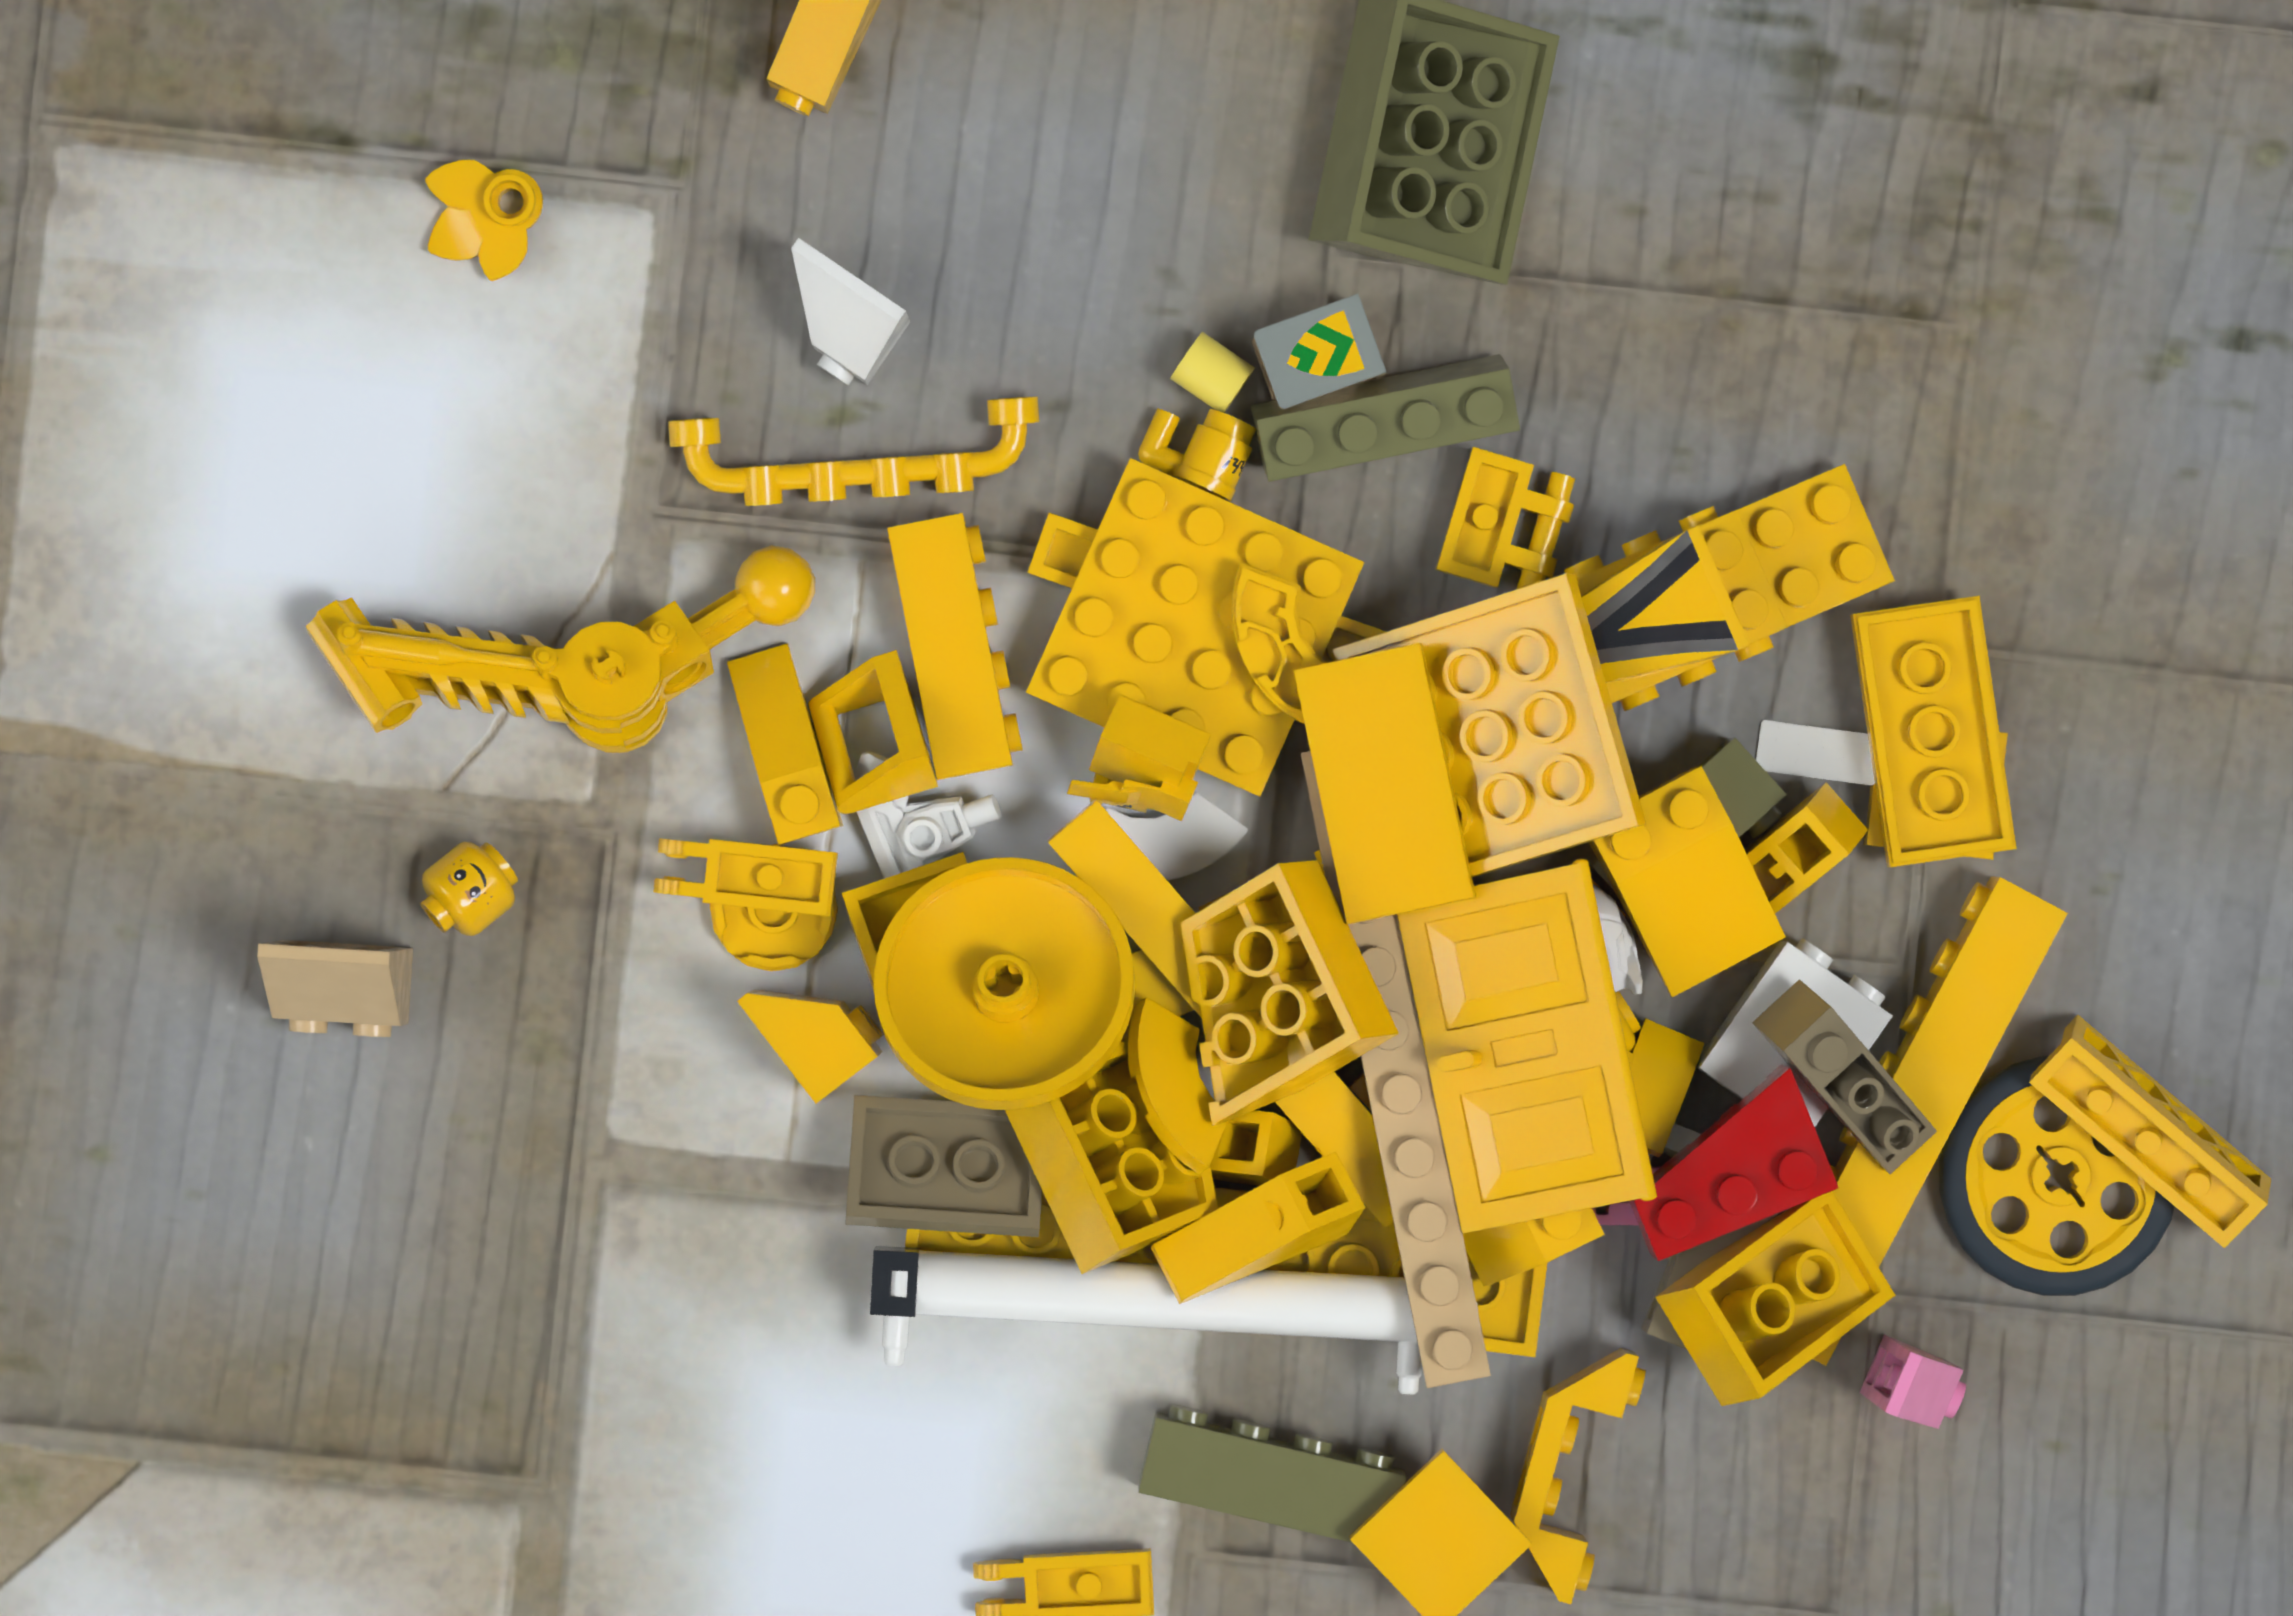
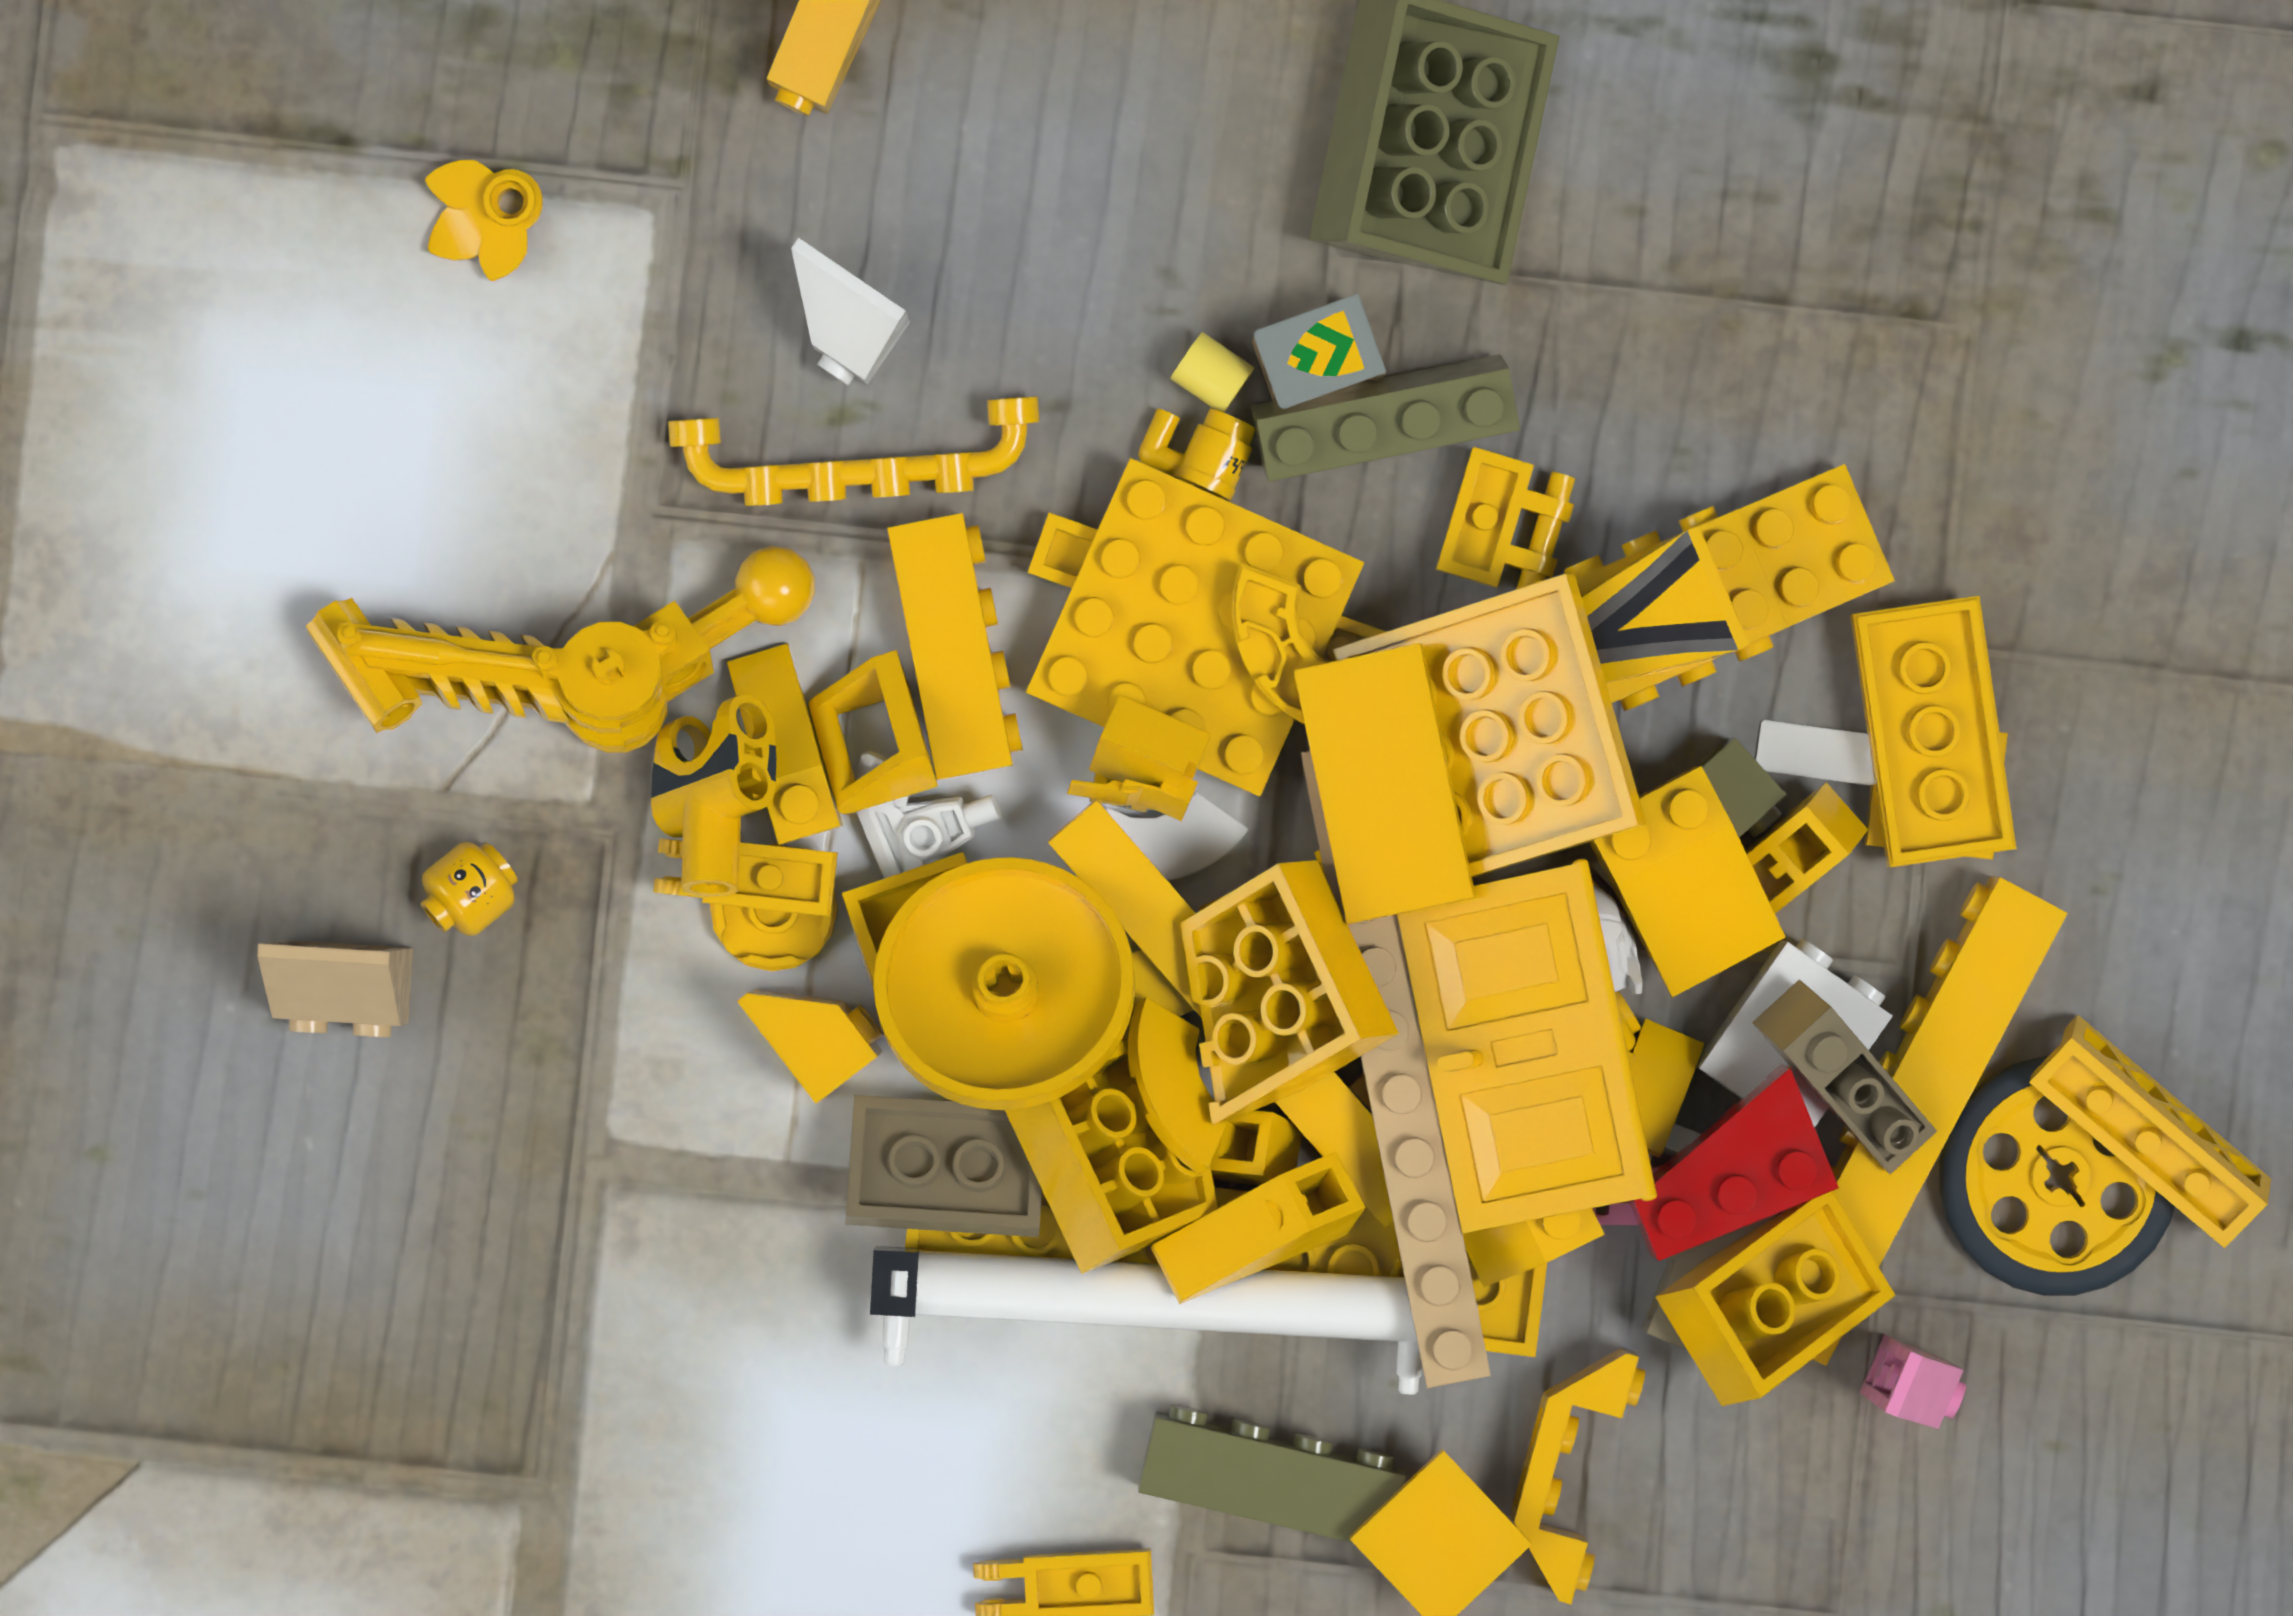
(712, 791): none -> yellow connector

